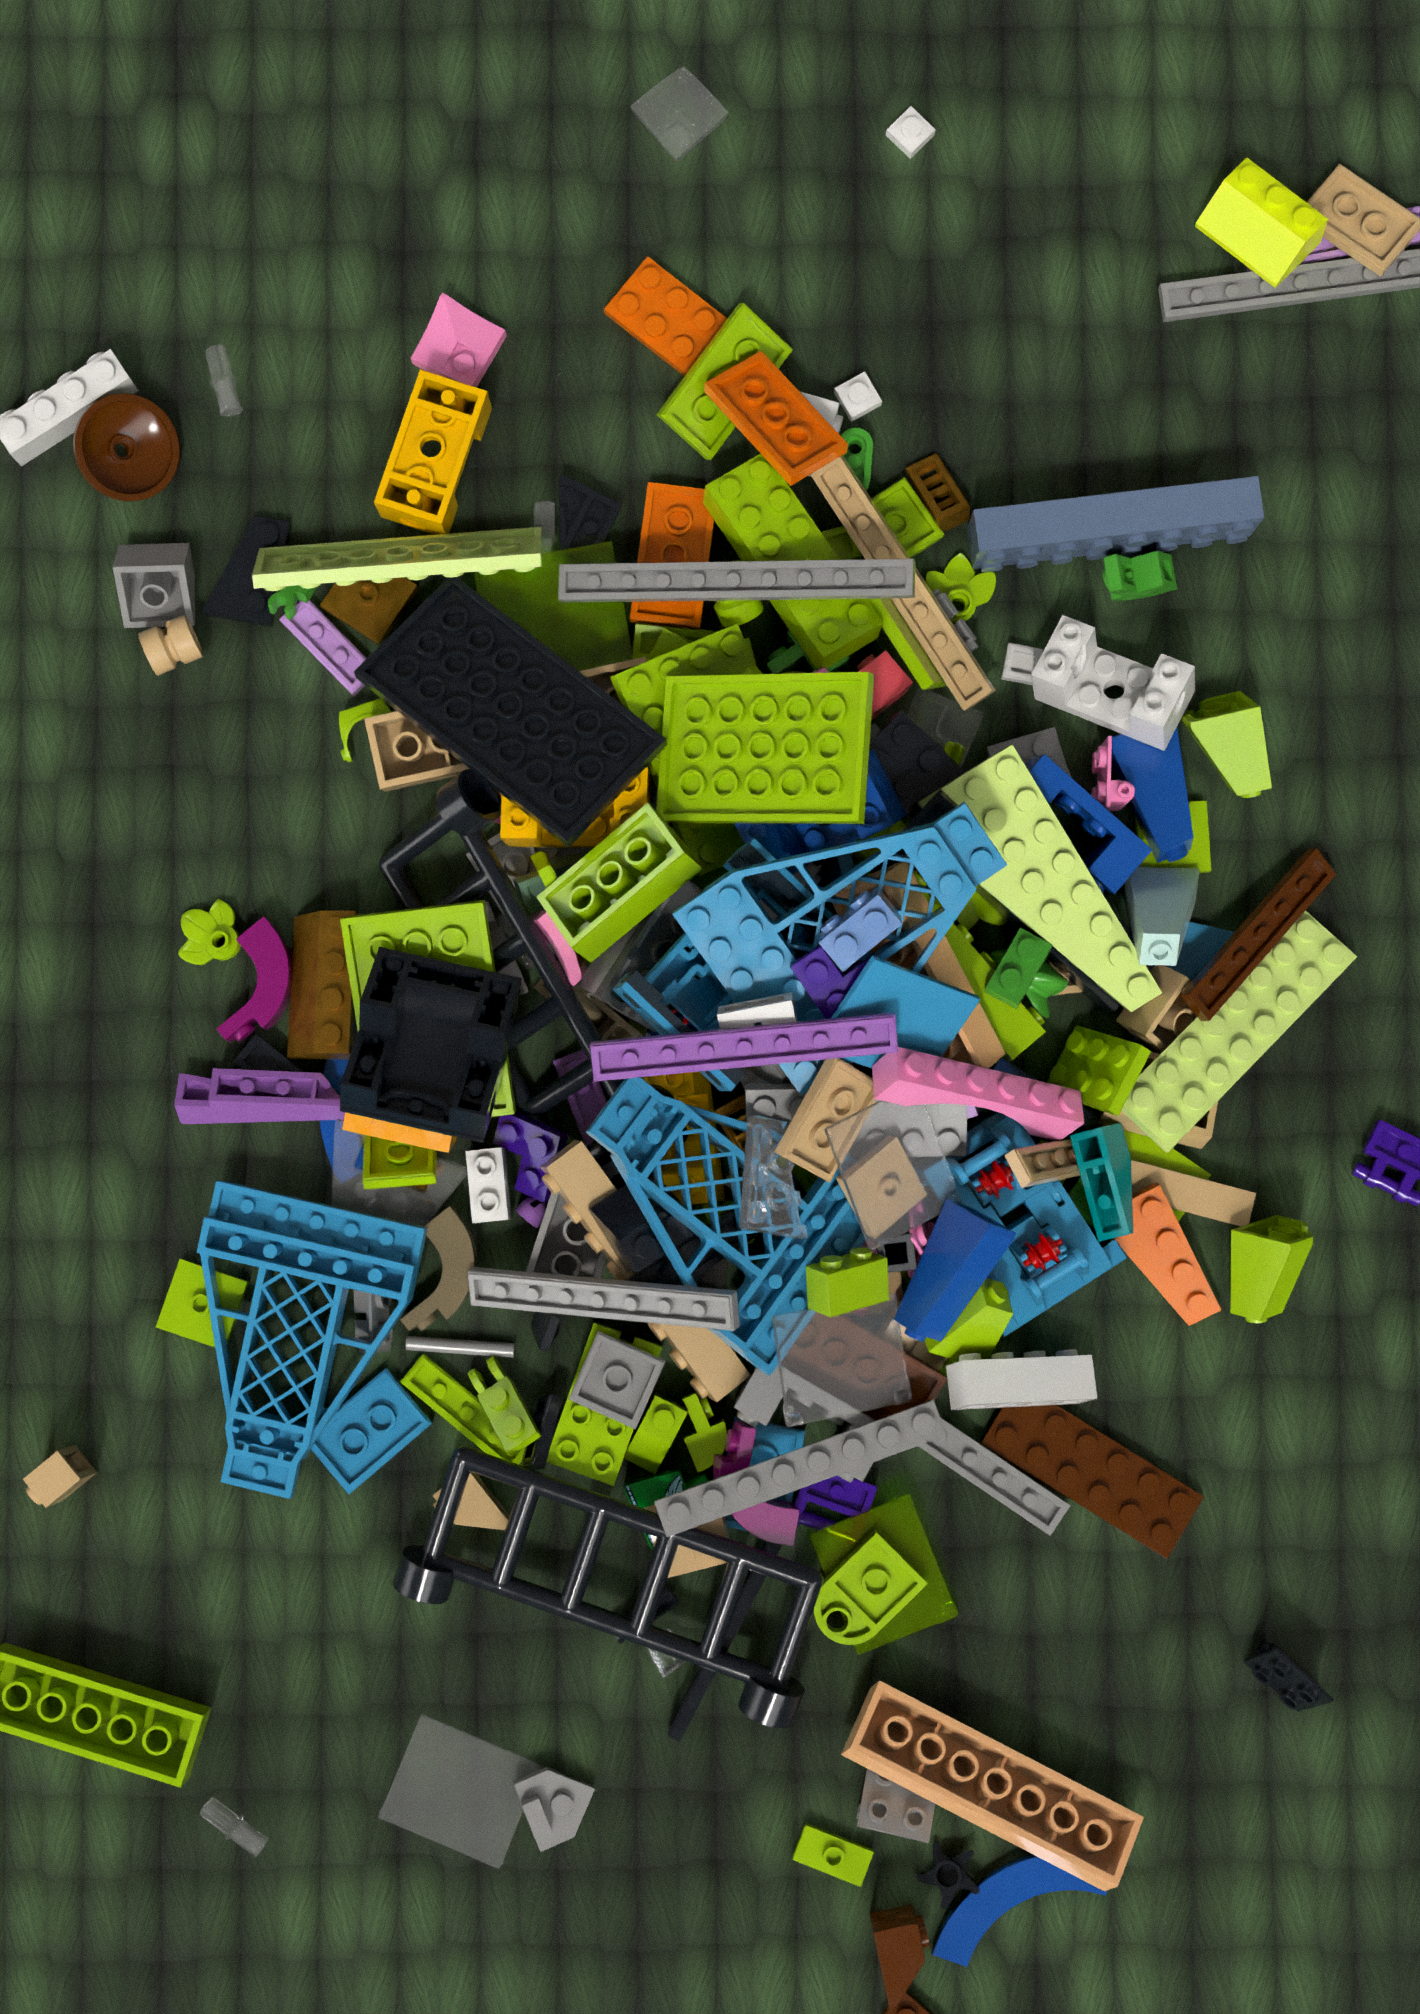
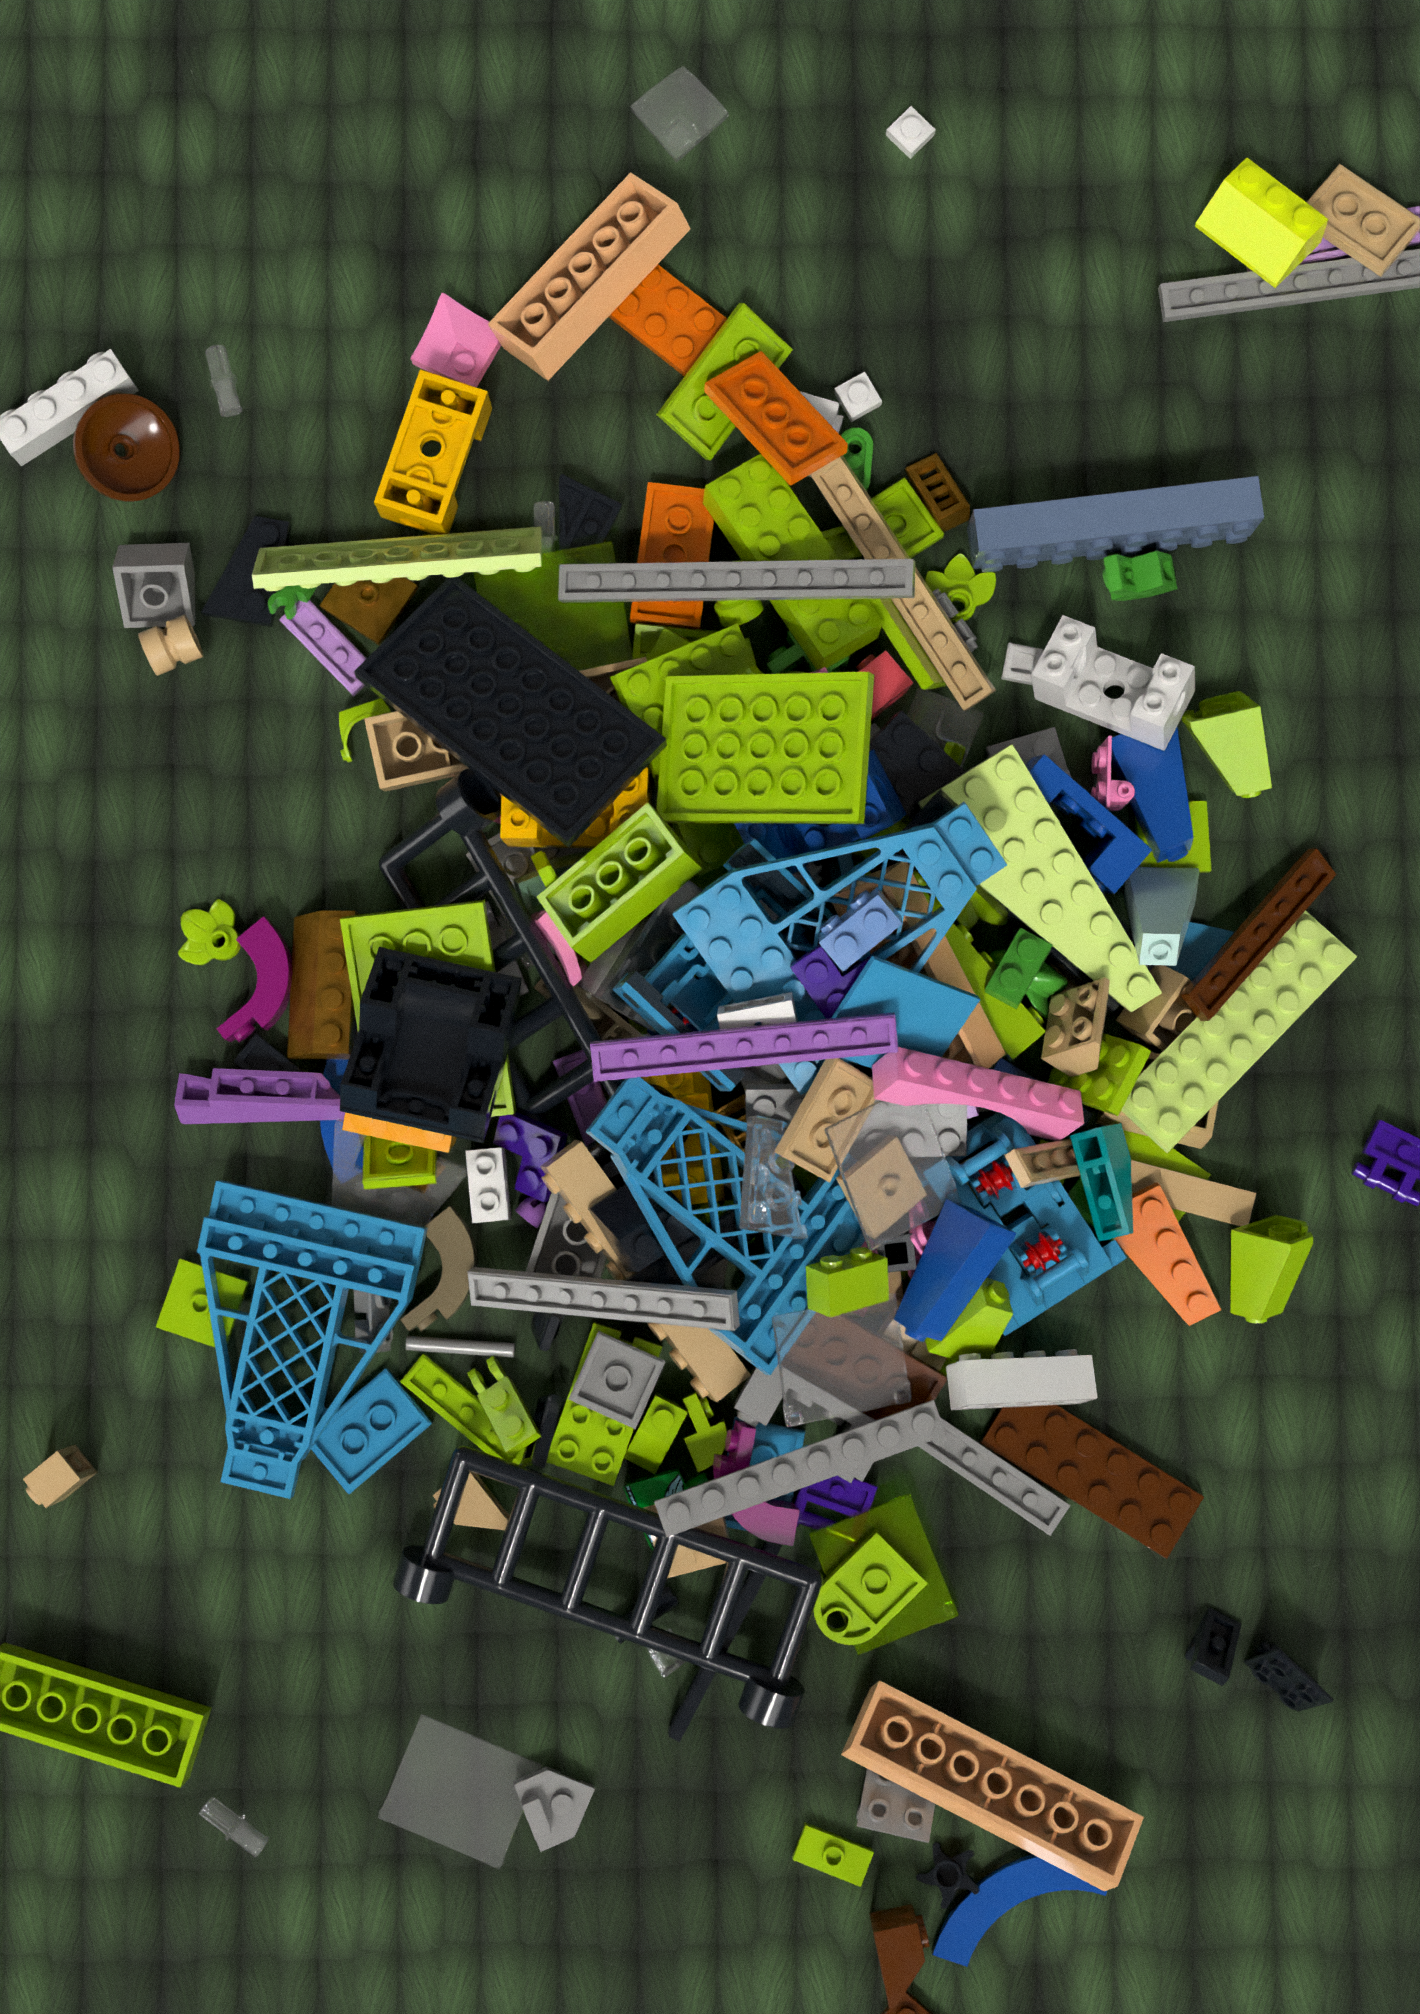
(589, 276): none -> light nougat brick
(1076, 1028): none -> tan slope
(1214, 1646): none -> black slope

